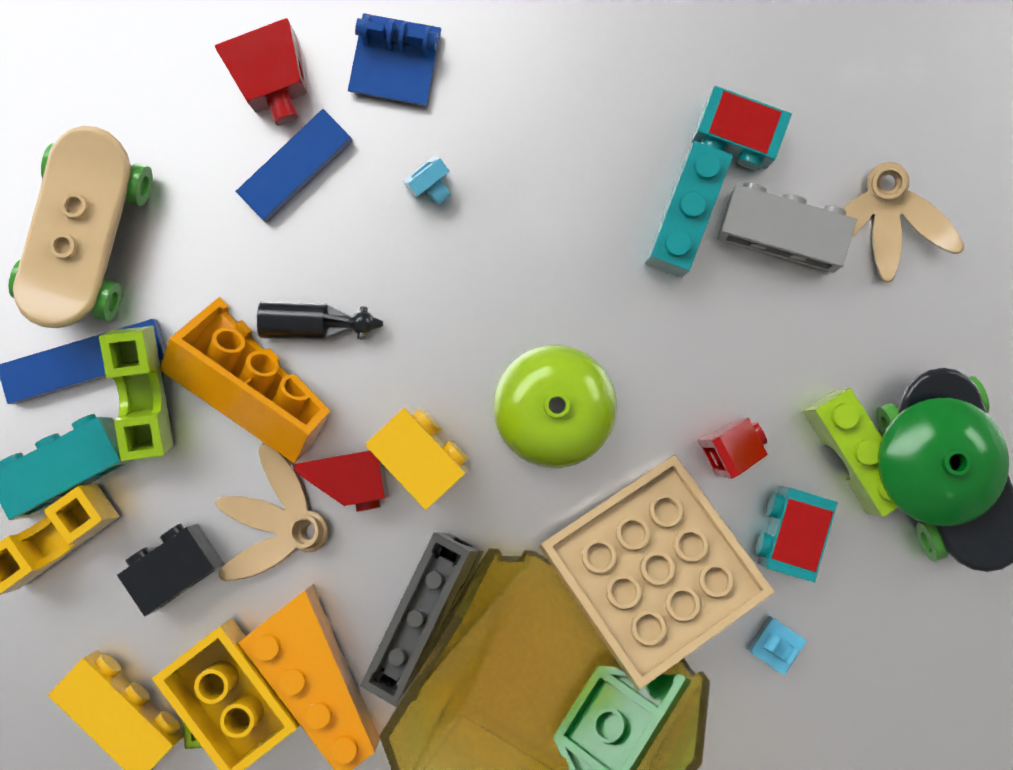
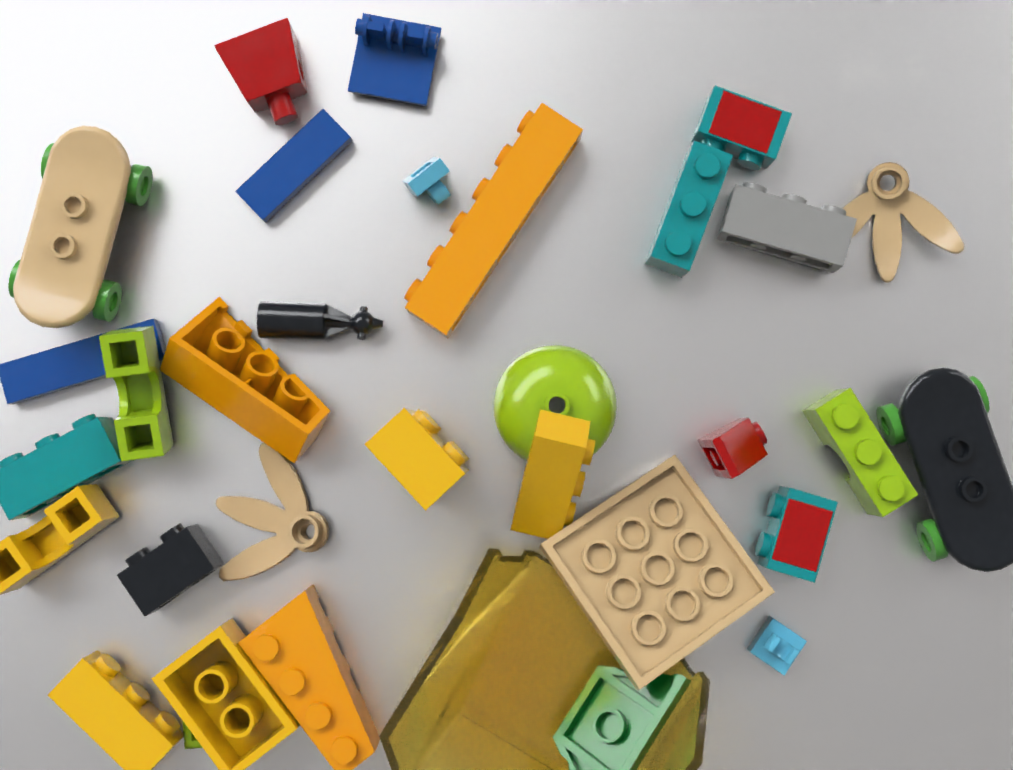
(348, 479): red slope -> none
(420, 614): dark grey piece -> none
(494, 219): none -> light orange brick
(552, 475): none -> yellow brick
(917, 458): green dish -> none

